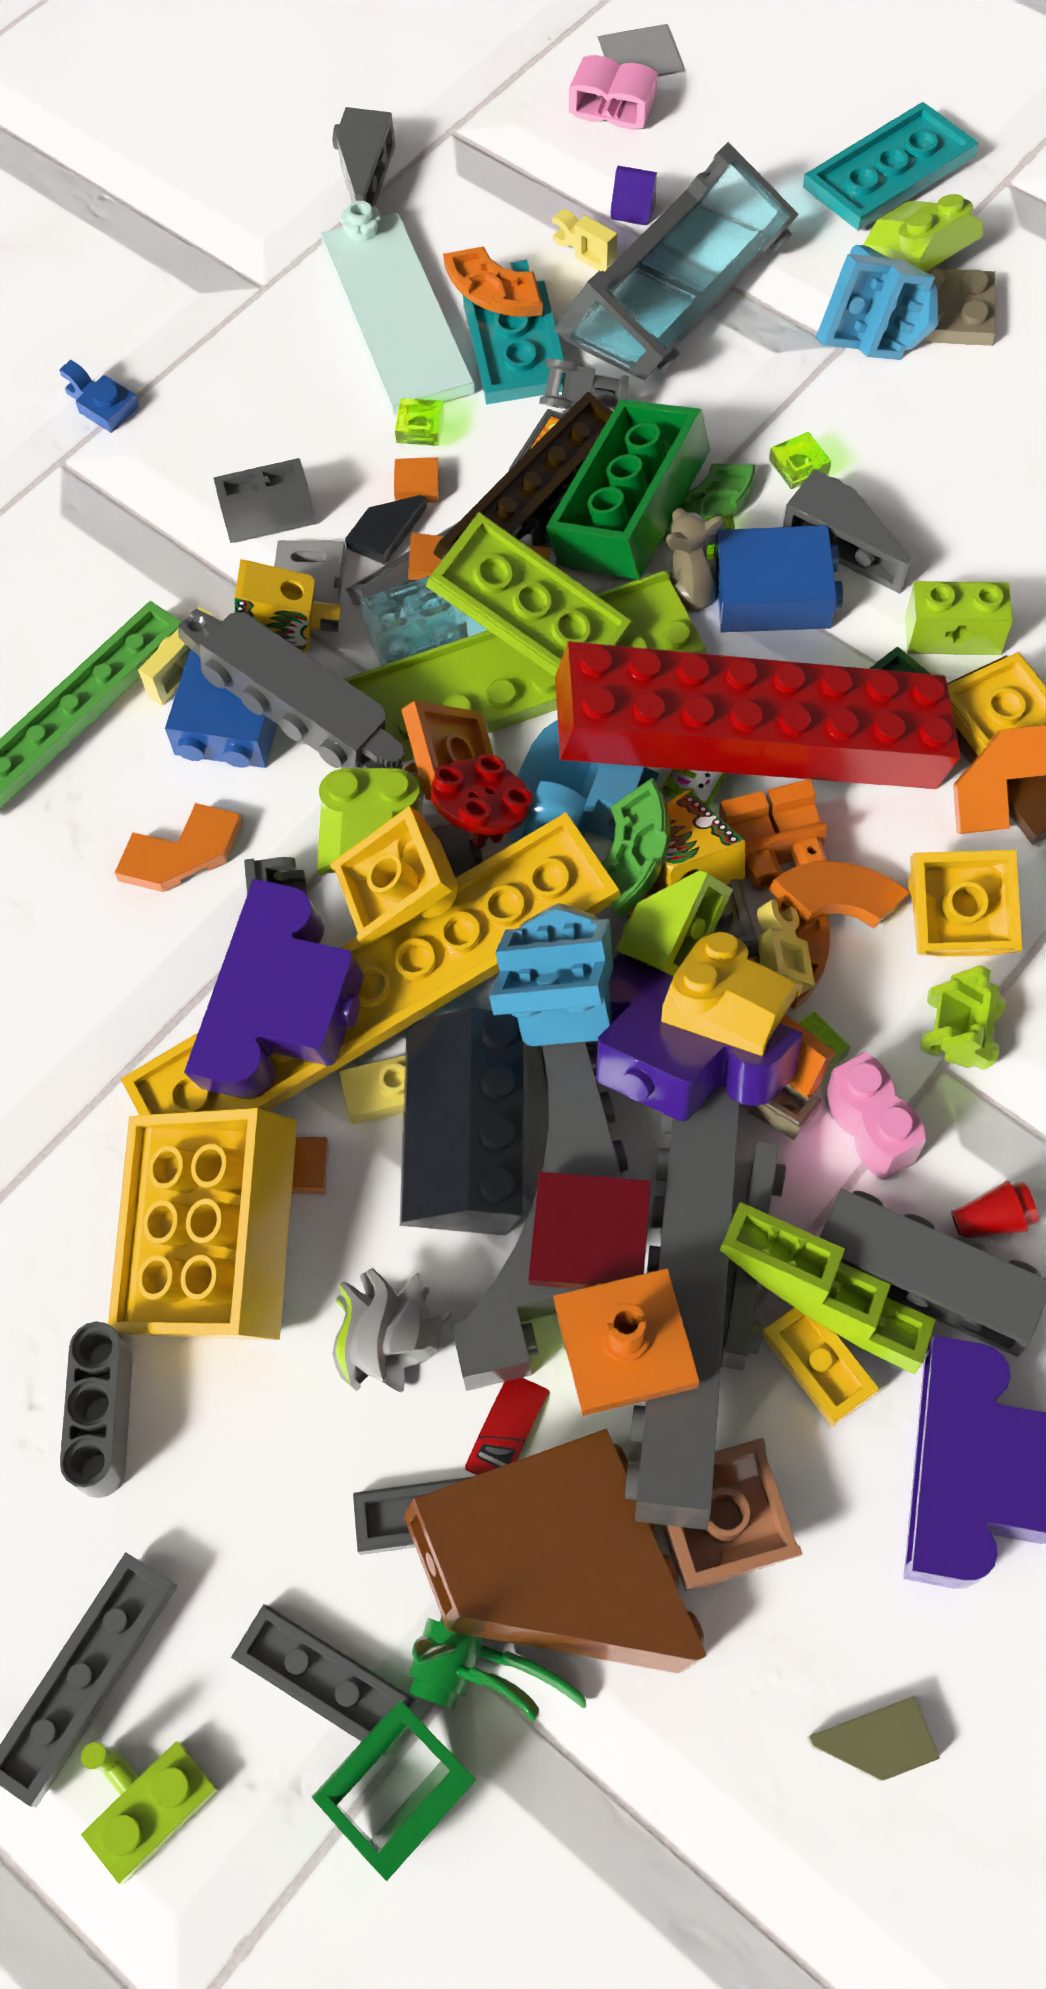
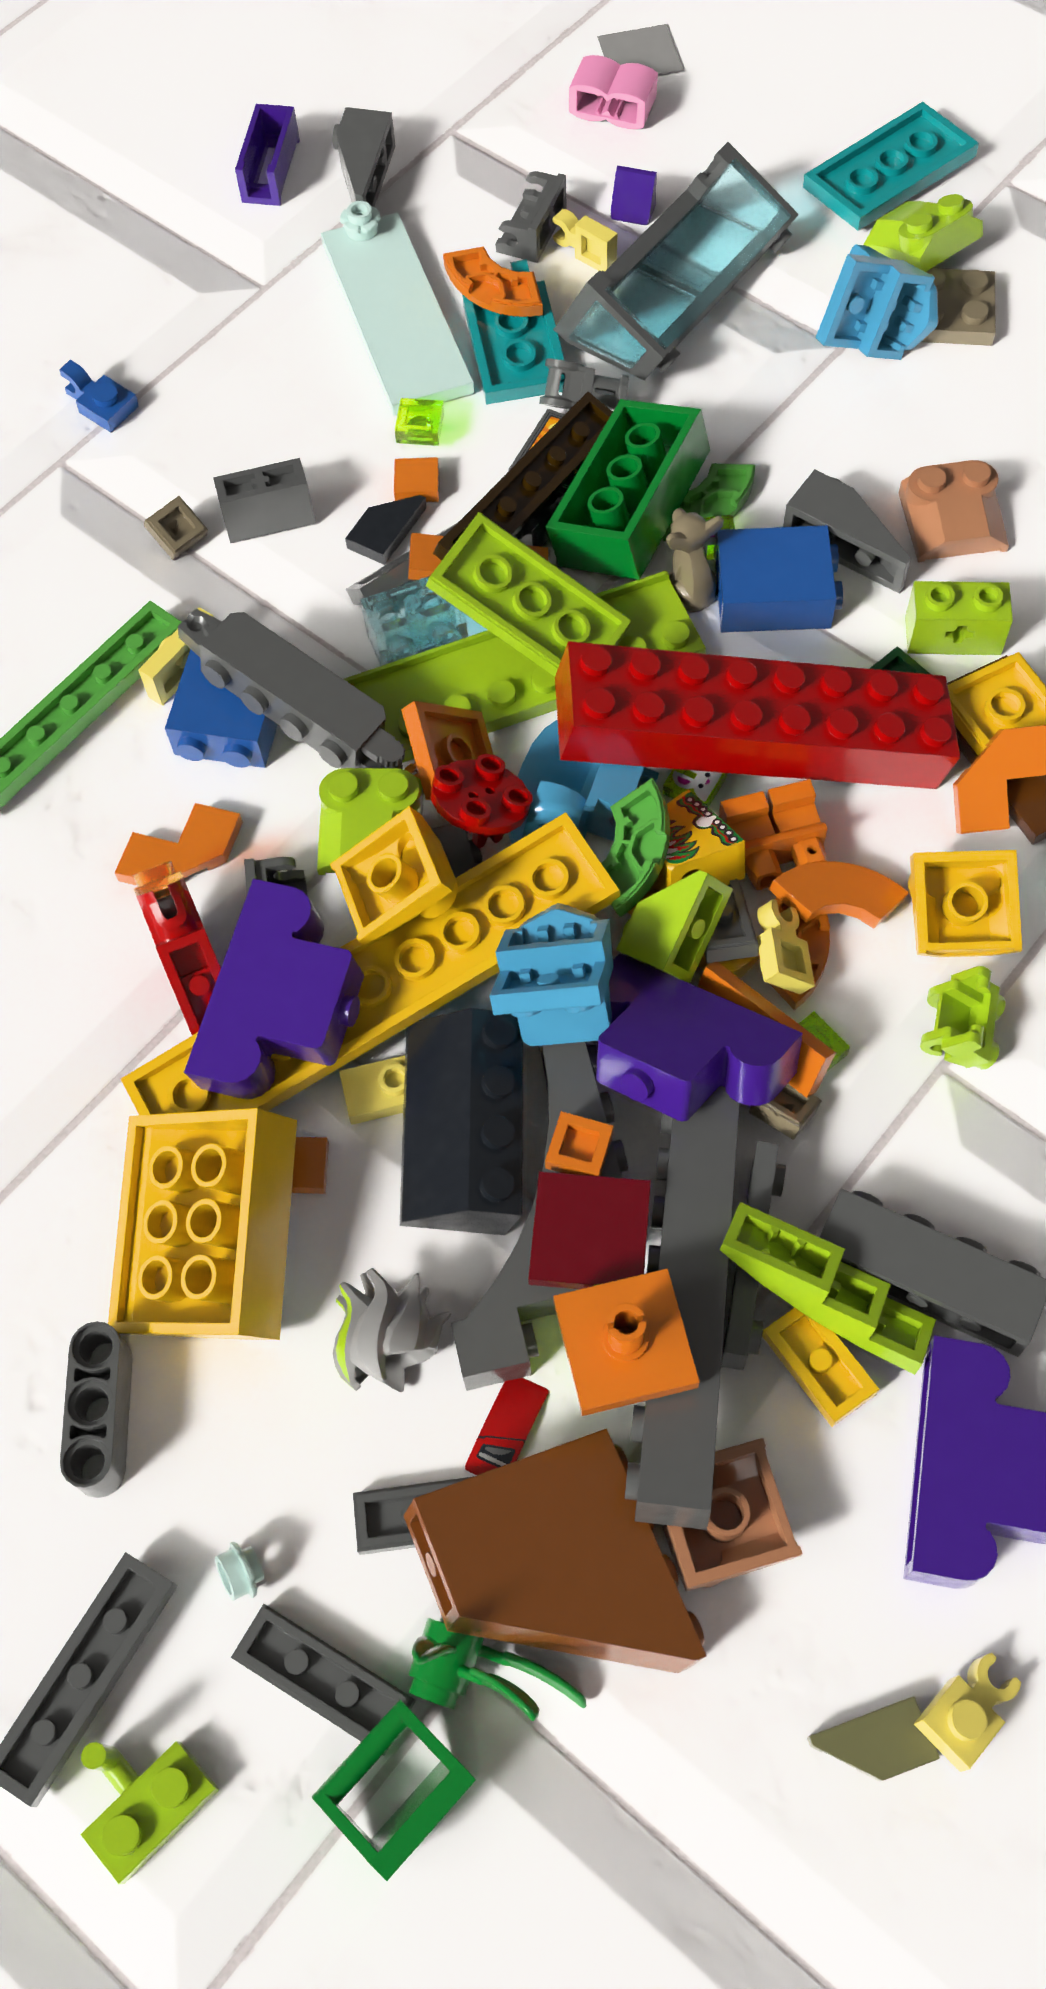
(175, 527): none -> dark tan tile
(178, 939): none -> red plate
(239, 1571): none -> light aqua plate
(269, 128): none -> dark purple window
(284, 602): yellow torso -> none
(303, 558): light grey piece -> none
(532, 223): none -> dark grey hinge
(579, 1145): none -> orange plate
(728, 995): yellow slope -> none
(798, 458): clear neon green plate -> none
(883, 1125): bright pink brick -> none
(953, 510): none -> nougat slope
(962, 1715): none -> light yellow plate
(997, 1212): red cone -> none

